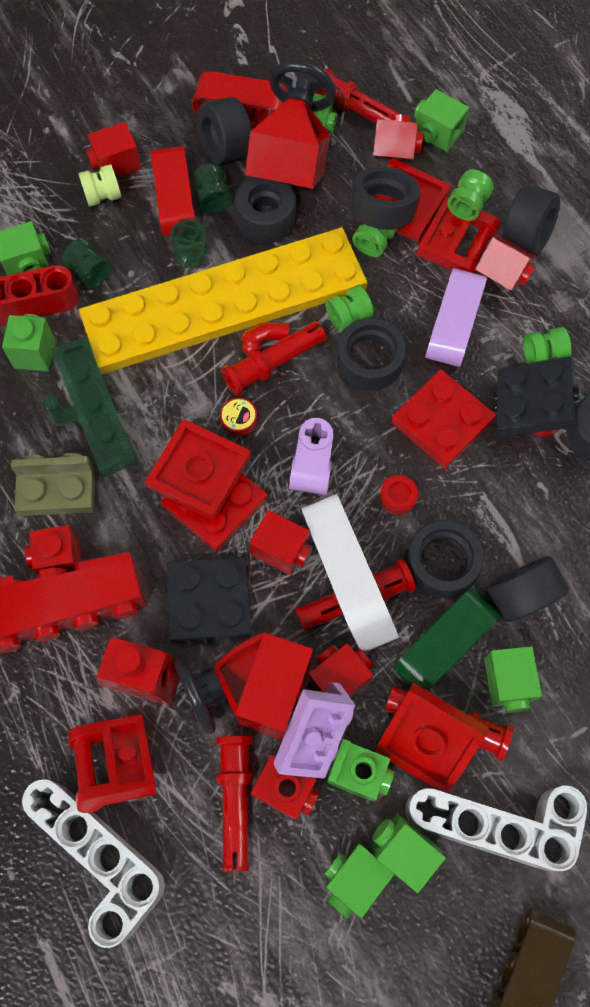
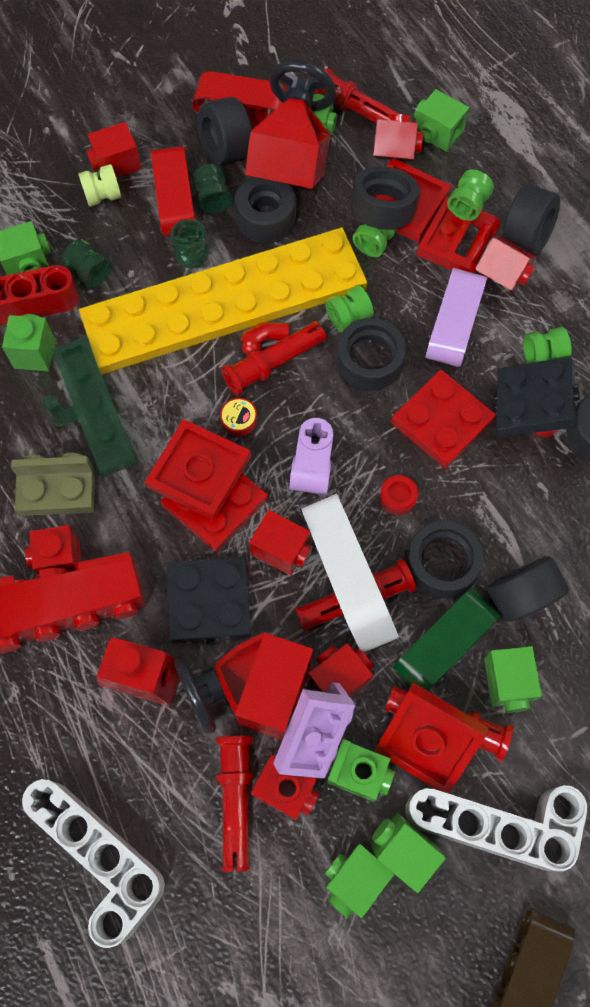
(126, 760): red plate -> none

